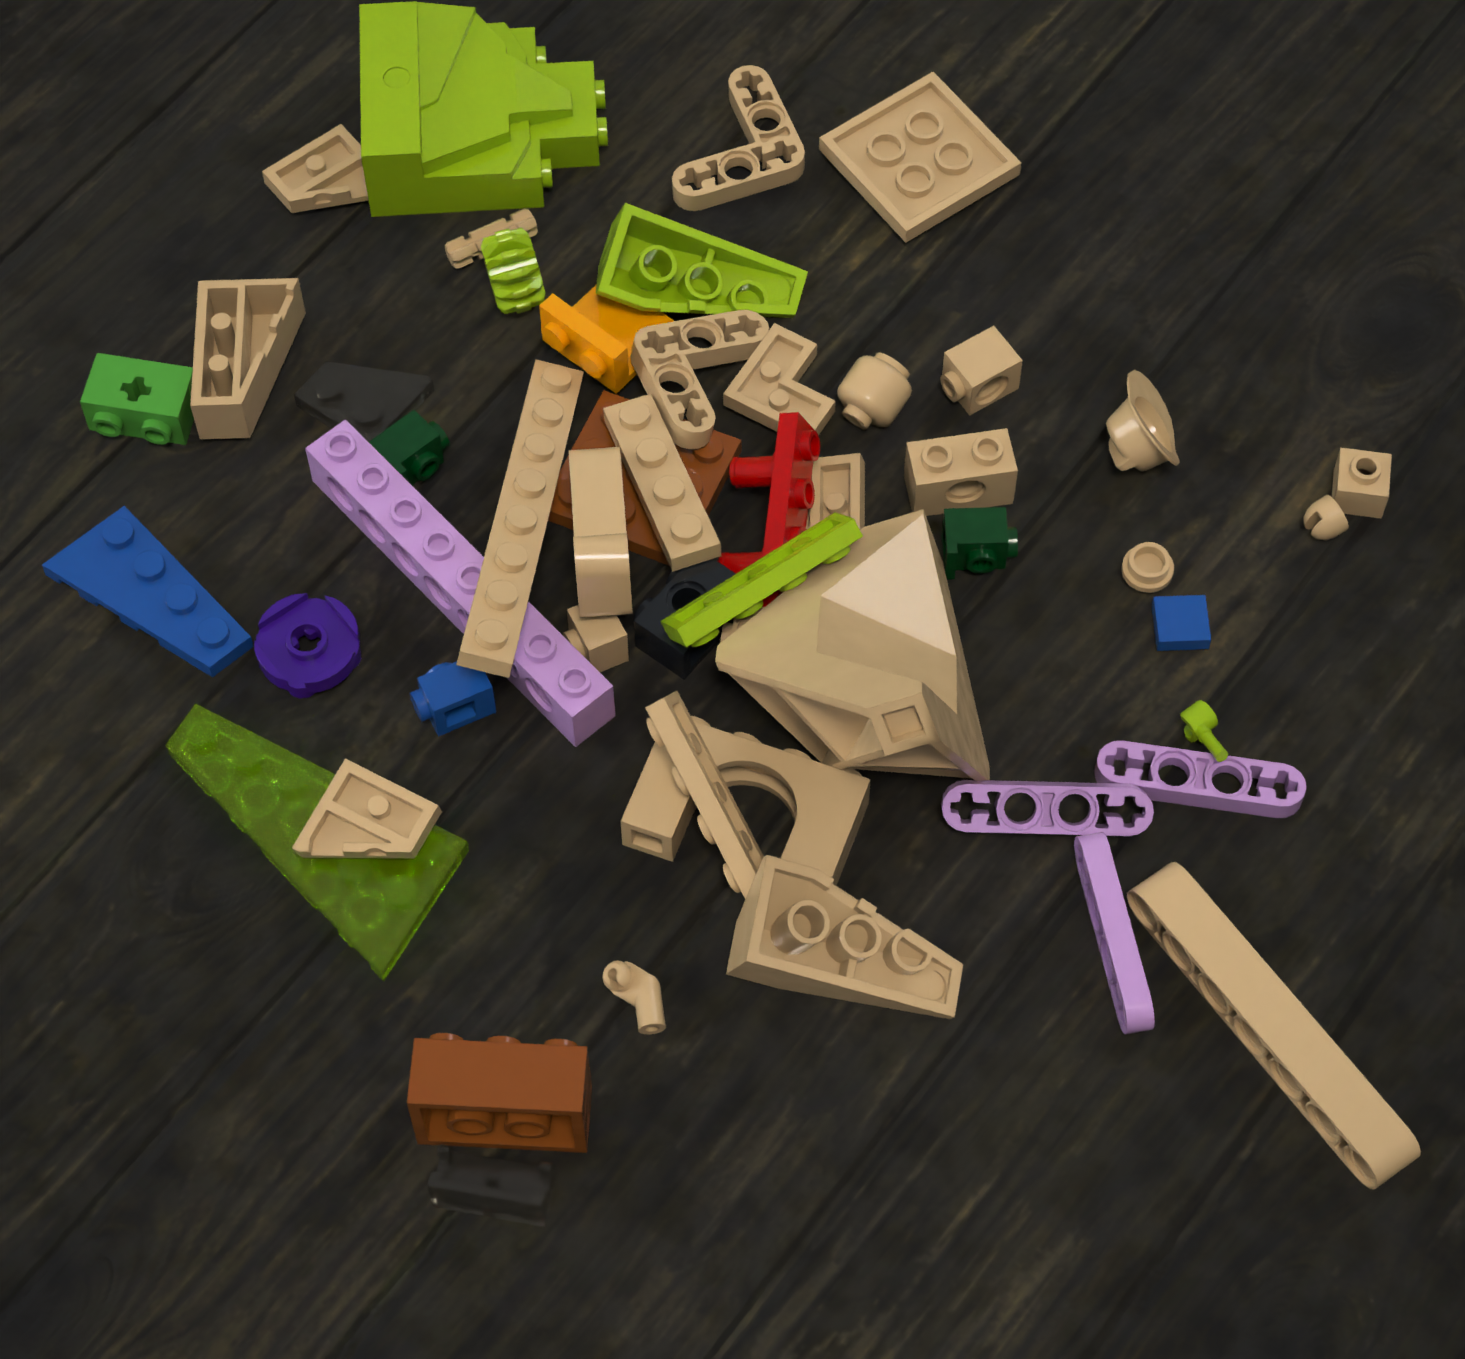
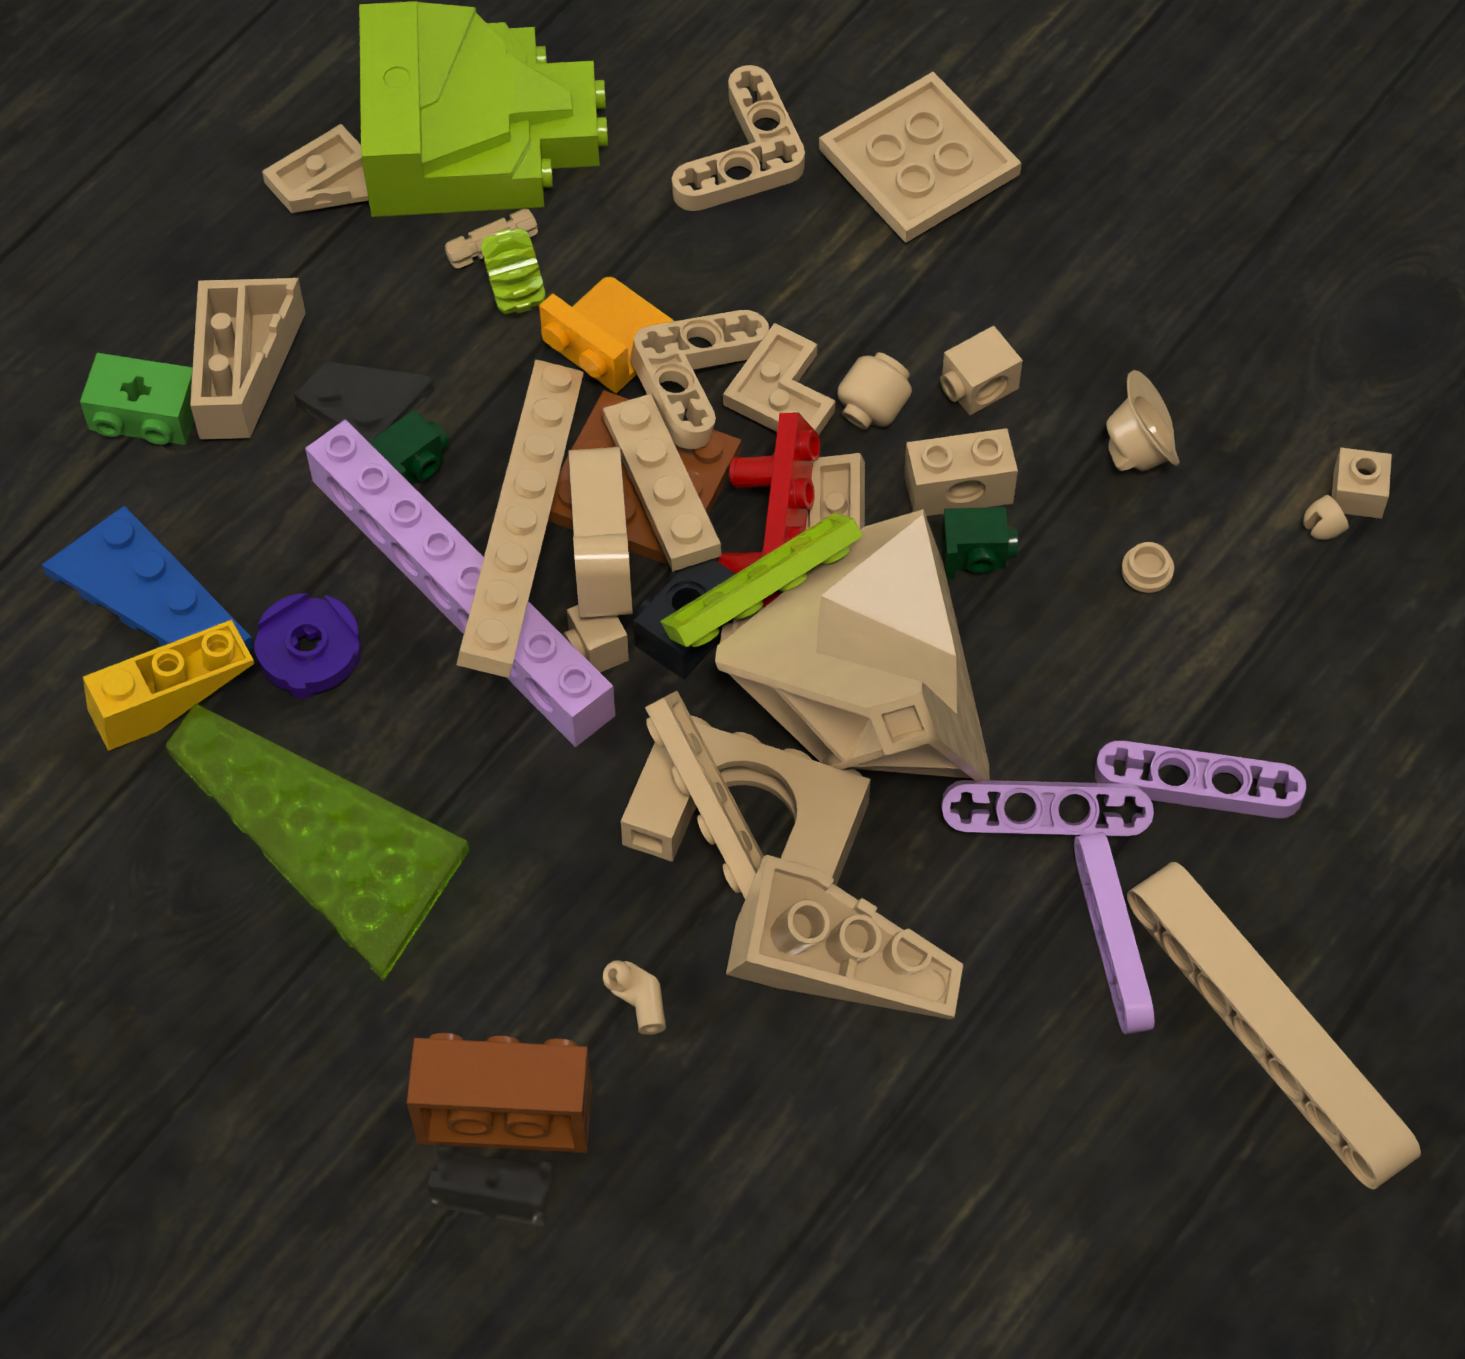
(162, 684): none -> yellow slope
(366, 819): tan wing -> none
(453, 697): blue brick -> none
(682, 270): lime wedge -> none
(1181, 622): blue tile -> none
(1200, 721): lime hand -> none

